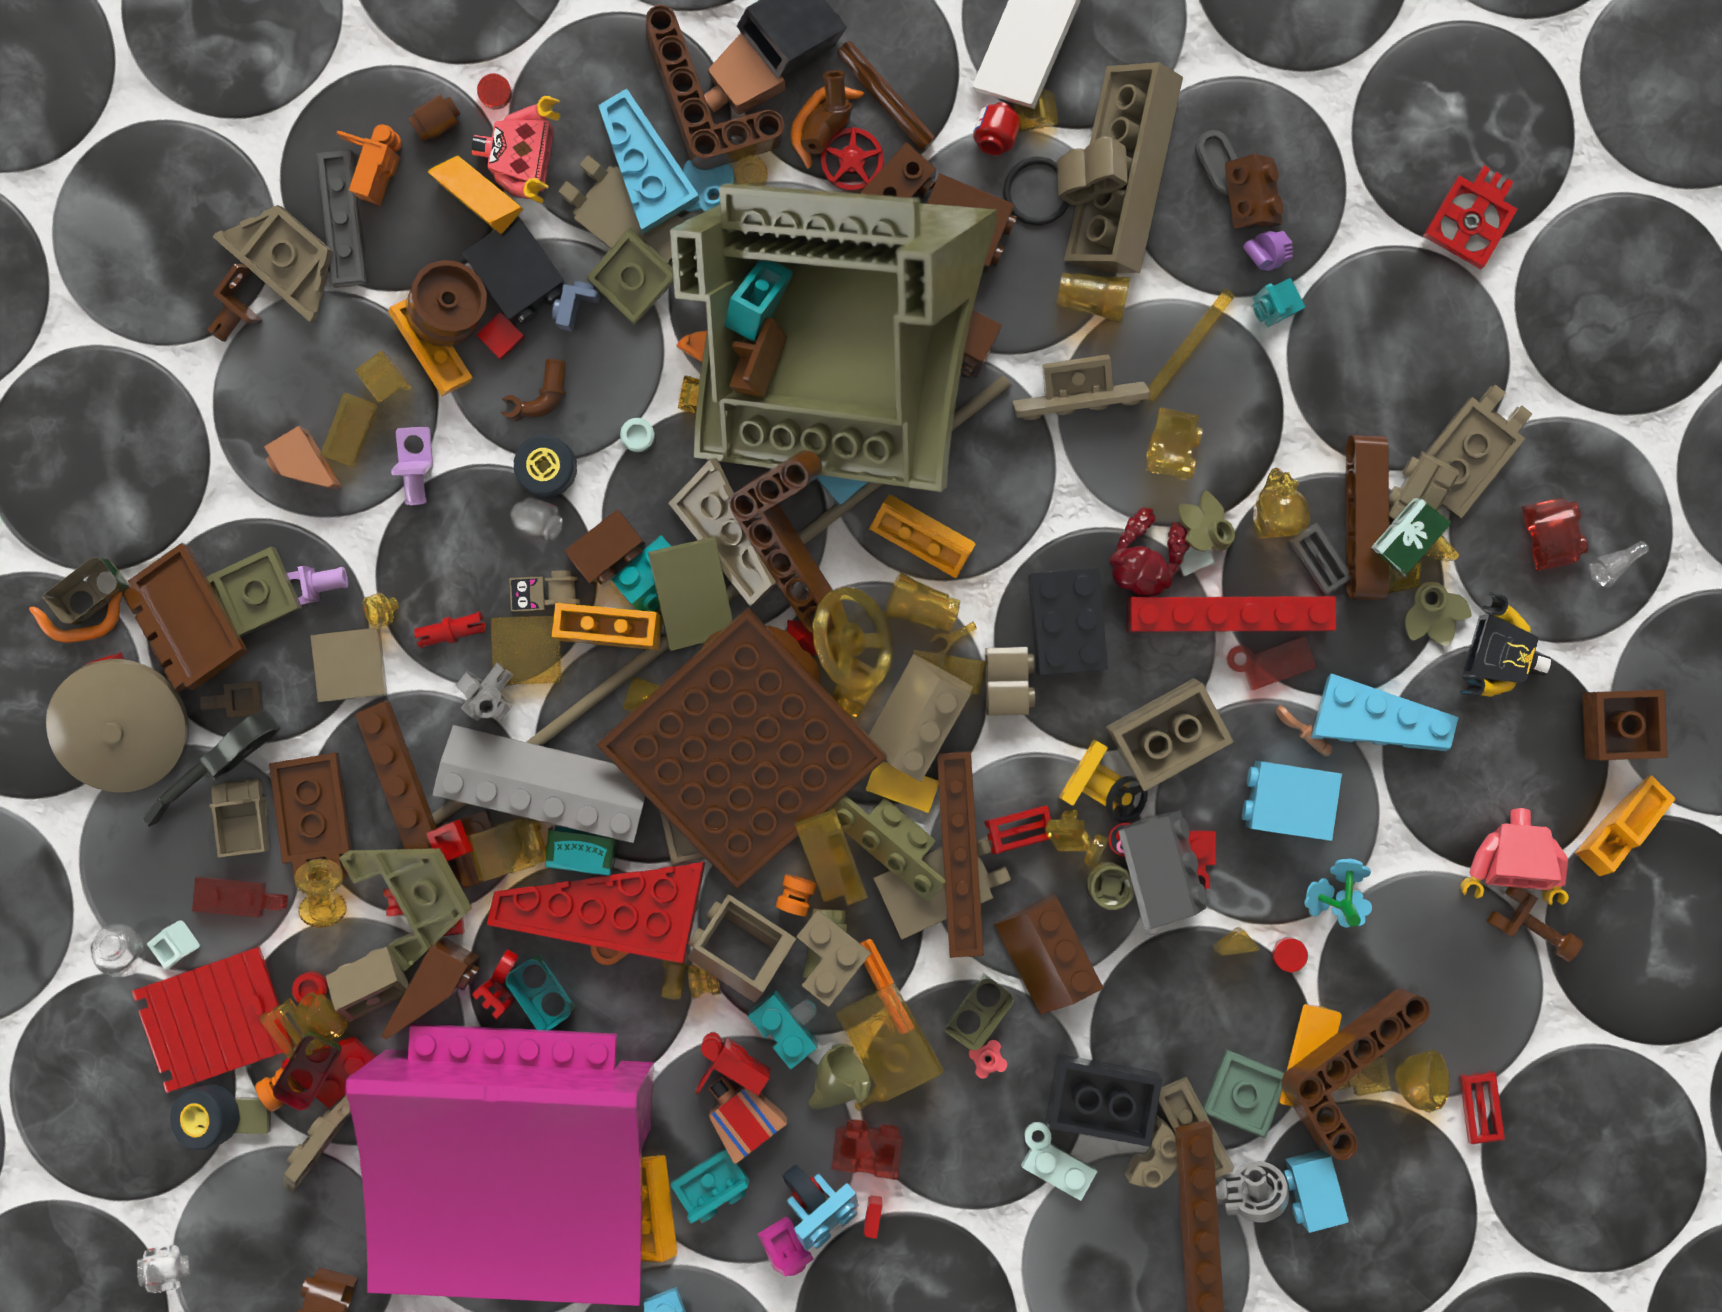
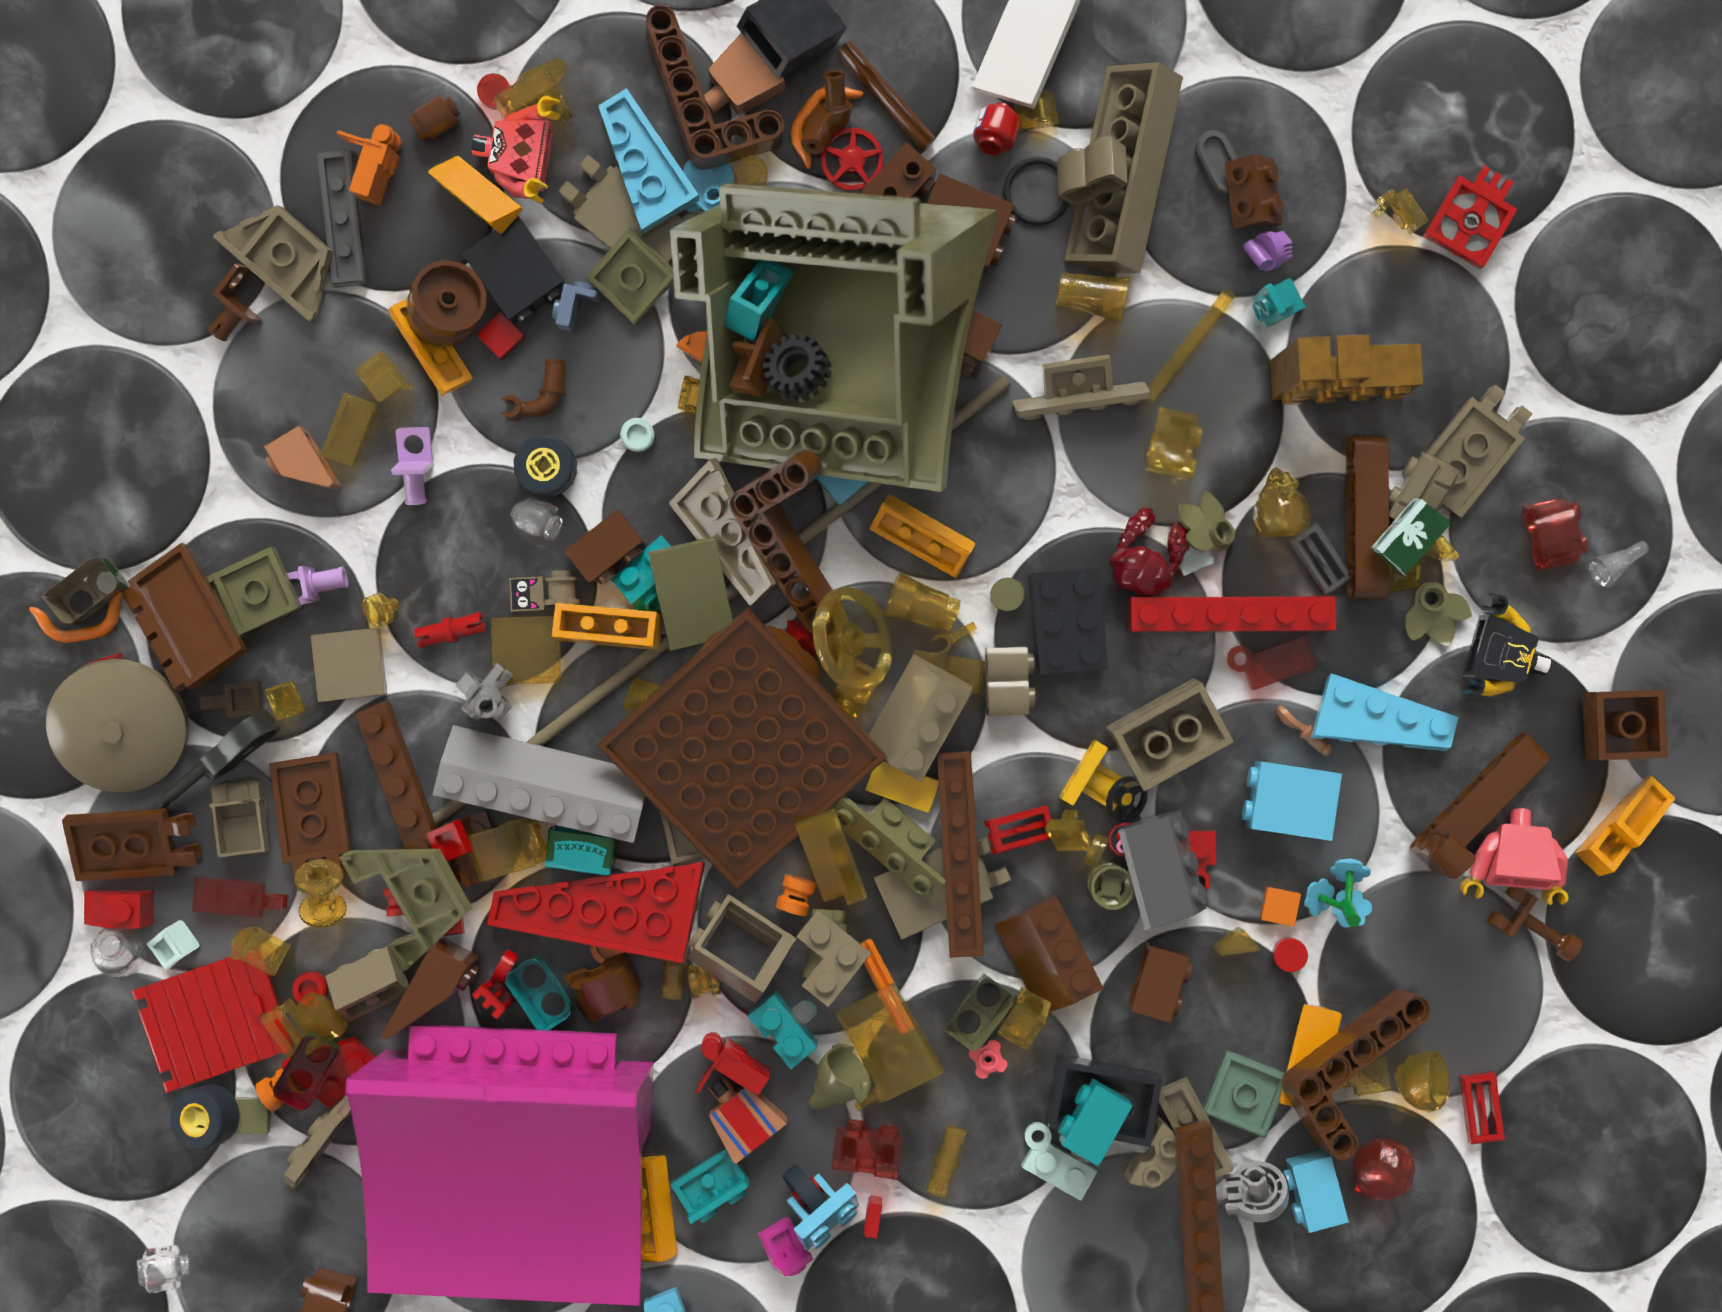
(119, 908): none -> red slope
(128, 844): none -> reddish brown tile
(259, 949): none -> clear yellow bracket
(284, 700): none -> clear yellow slope
(533, 85): none -> clear yellow piece
(605, 987): none -> reddish brown cylinder
(785, 356): none -> black tyre
(946, 1161): none -> clear yellow pin
(1007, 594): none -> olive tile
(1024, 1018): none -> clear yellow brick
(1094, 1121): none -> teal brick
(1159, 982): none -> reddish brown brick
(1280, 906): none -> orange tile
(1356, 372): none -> pearl gold piece
(1383, 1169): none -> clear red hair
(1406, 210): none -> clear yellow bracket
(1444, 839): none -> reddish brown beam

